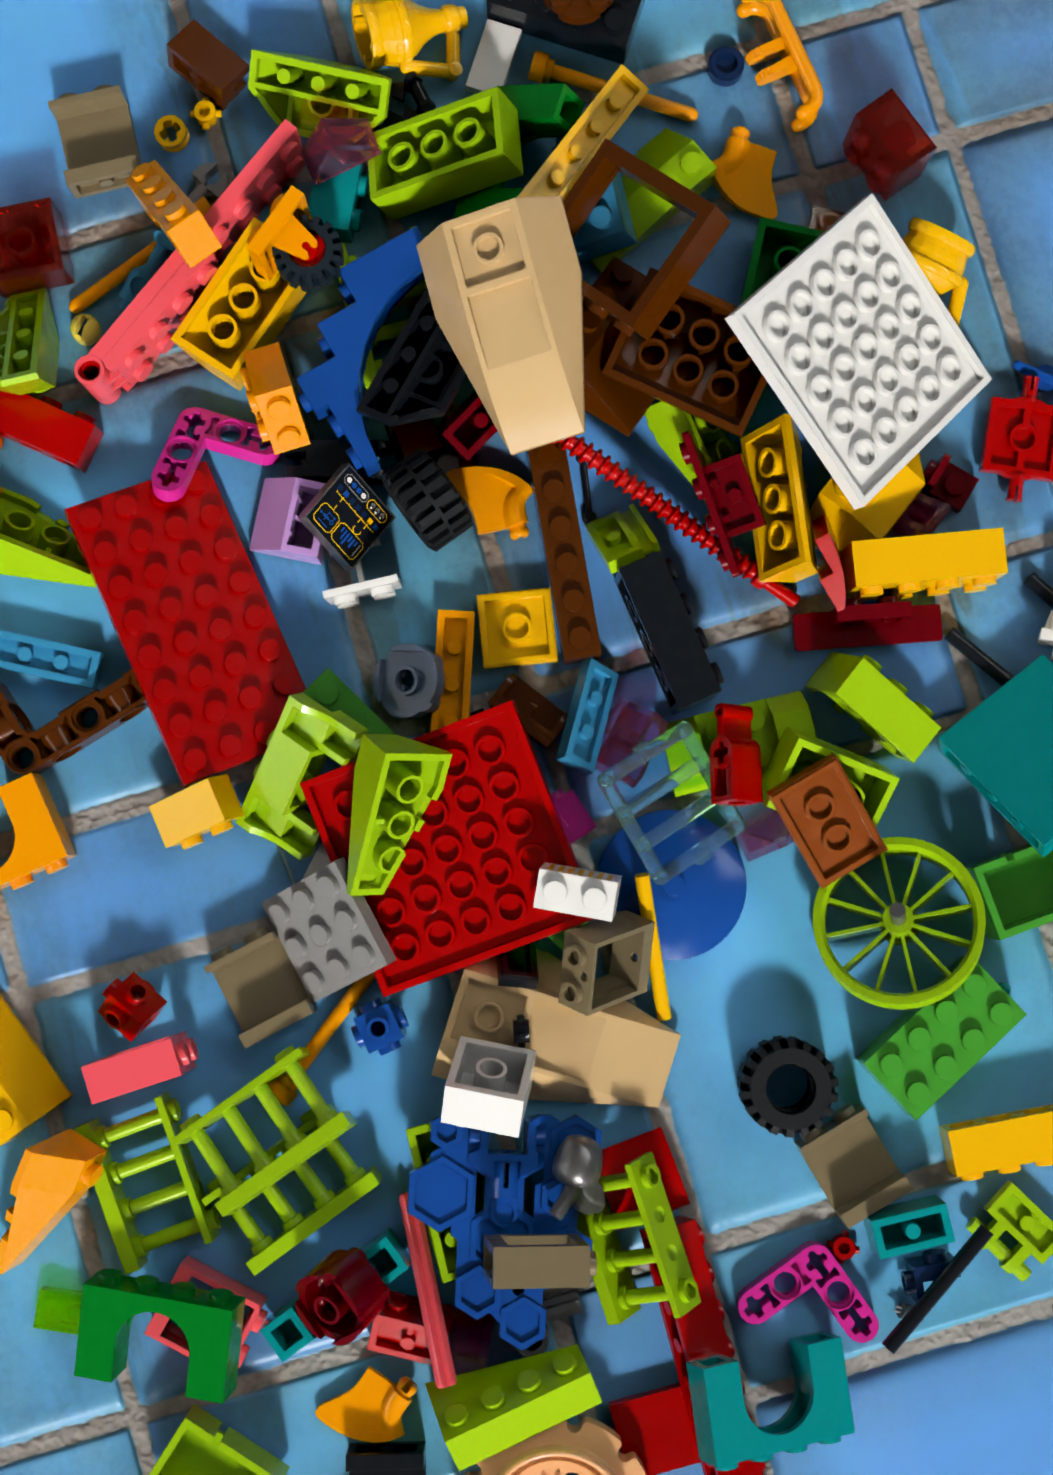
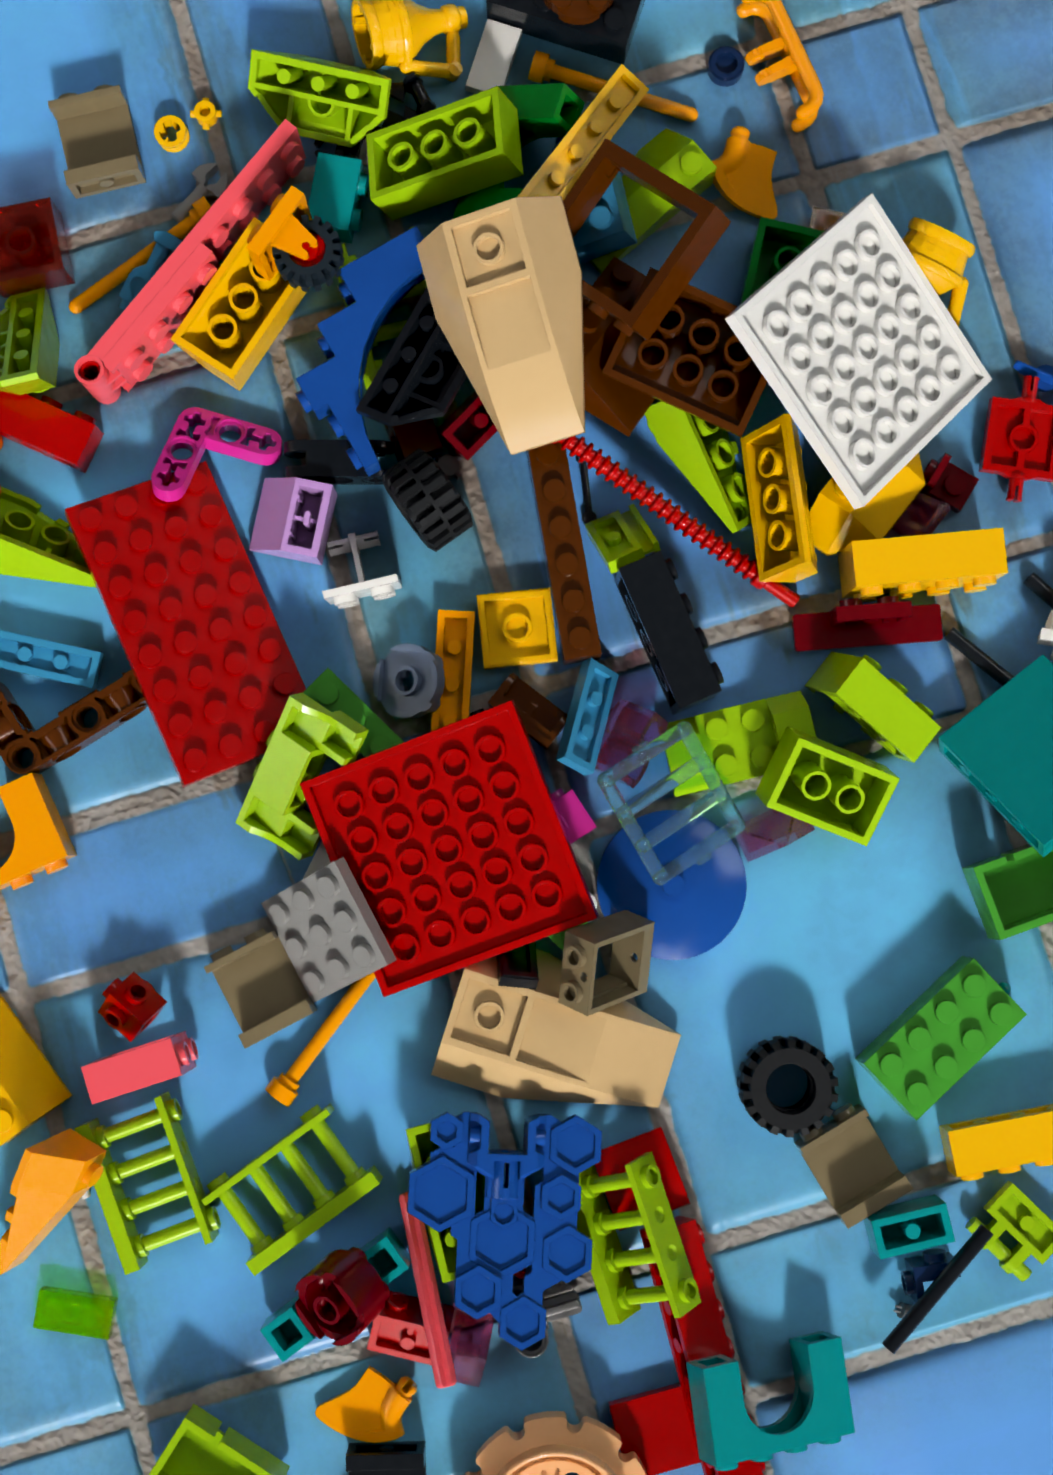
(91, 332): light yellow hinge -> none
(172, 1336): coral window -> none
(173, 212): light orange arch -> none
(196, 811): yellow brick -> none
(207, 64): reddish brown hinge -> none
(207, 1318): green arch -> none
(266, 1167): lime fence -> none
(273, 399): light orange brick -> none
(339, 146): clear pink slope -> none
(346, 517): black tile -> none
(390, 794): lime wedge -> none
(390, 1016): blue brick -> none
(488, 1086): white brick -> none
(494, 499): light orange arm -> none
(511, 1402): lime wedge -> none
(521, 1031): black piece -> none
(537, 1261): dark tan window -> none
(577, 891): white brick -> none
(579, 1168): flat silver piece -> none
(656, 969): yellow bar -> none
(728, 496): dark red bracket -> none
(735, 758): red piece -> none
(806, 1278): dark pink beam -> none
(826, 820): dark orange tile -> none
(830, 564): slope -> none
(843, 1246): red piece -> none
(888, 145): clear red brick -> none
(901, 926): lime wheel -> none

